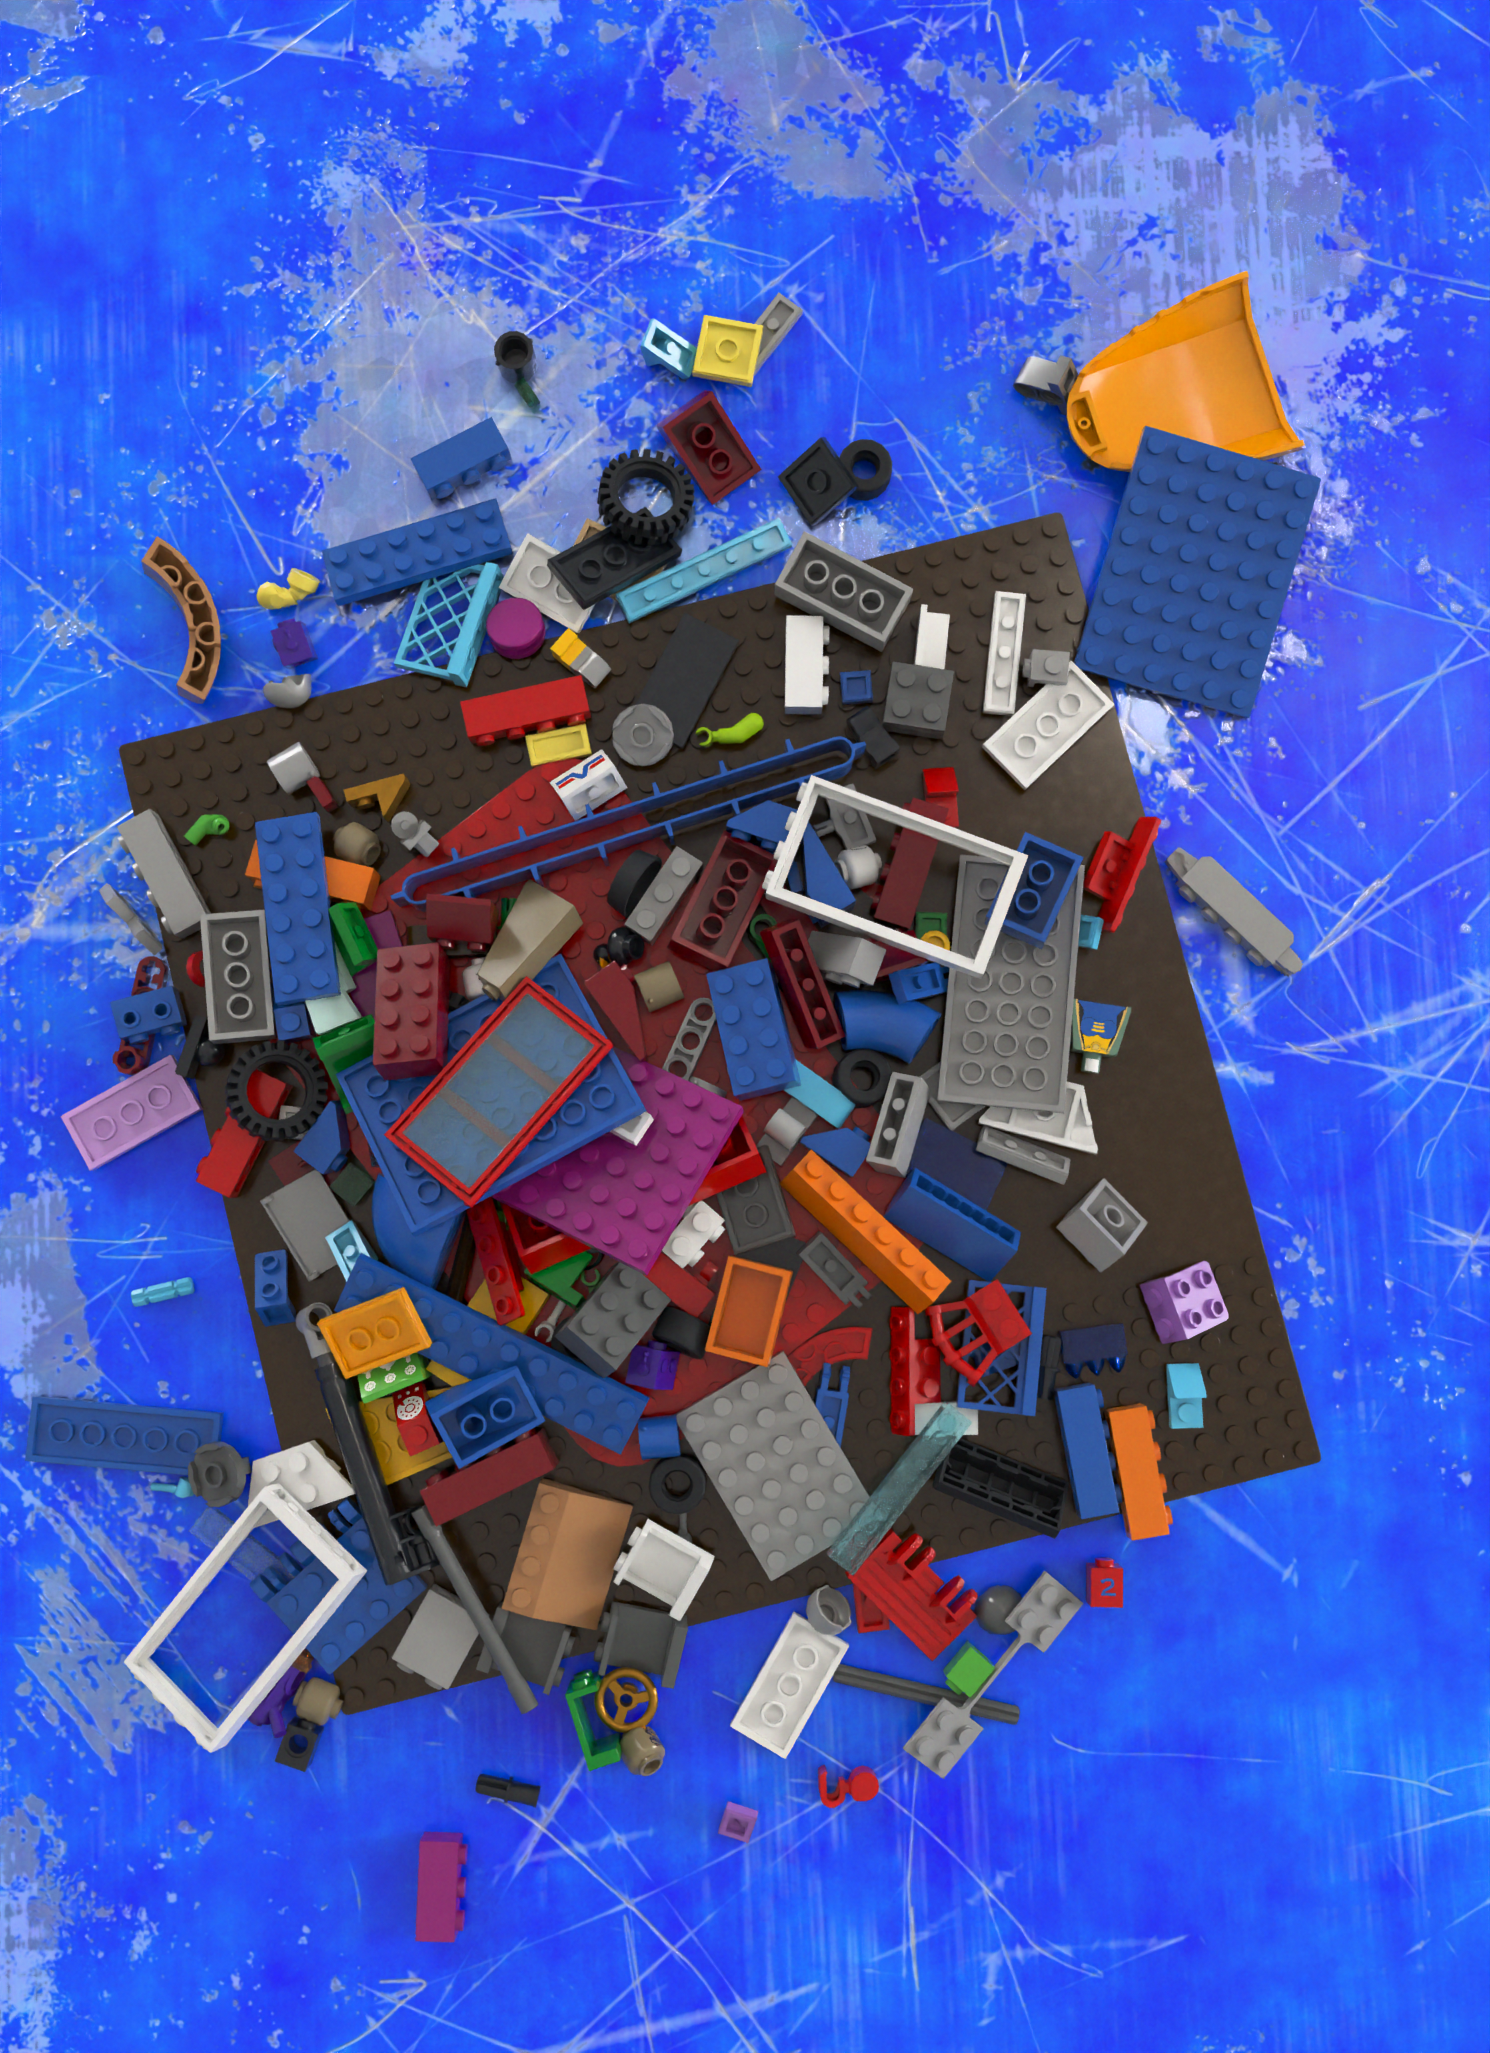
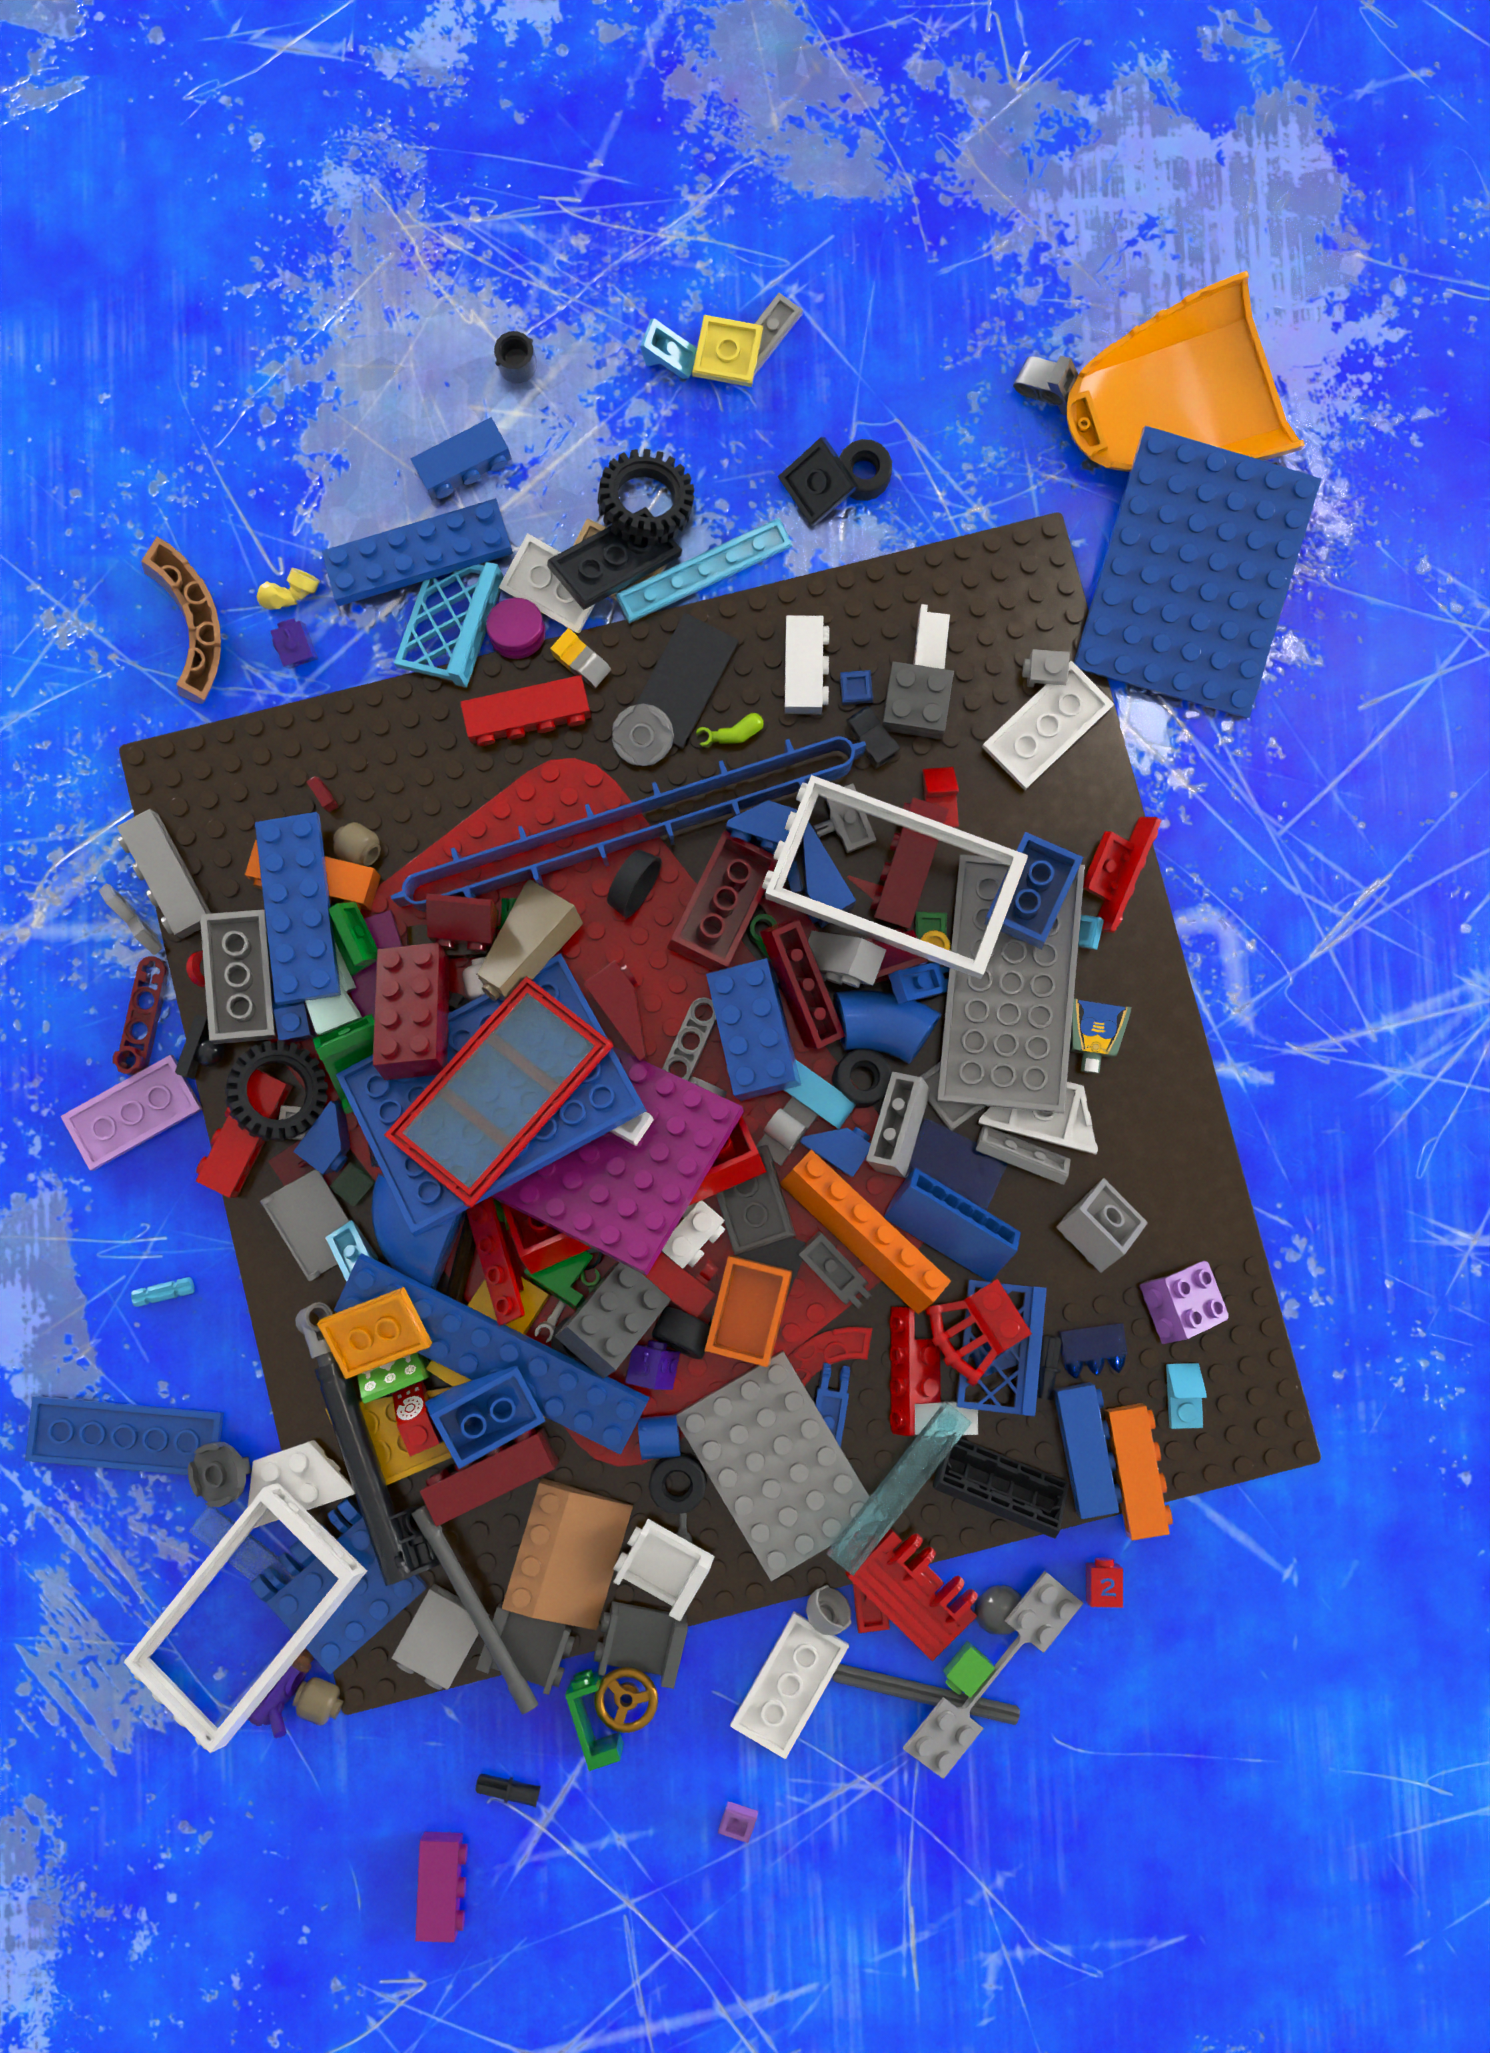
(149, 1014): blue brick -> none
(181, 1490): medium azure hand -> none
(207, 824): bright green arm -> none
(272, 1288): blue bracket -> none
(290, 693): light grey hair -> none
(293, 768): light grey piece -> none
(293, 1755): black brick -> none
(388, 792): pearl gold slope -> none
(413, 833): light grey hips -> none
(526, 393): clear green tile -> none
(558, 745): light yellow tile -> none
(588, 783): white panel -> none
(621, 946): black animal -> none
(642, 1751): dark tan head -> none
(659, 986): dark tan piece -> none
(664, 895): light grey brick -> none
(708, 446): dark red slope -> none
(843, 591): light grey brick -> none
(858, 866): white head -> none
(861, 1785): red leg -> none
(1004, 653): white tile -> none
(1235, 910): light grey hinge -> none

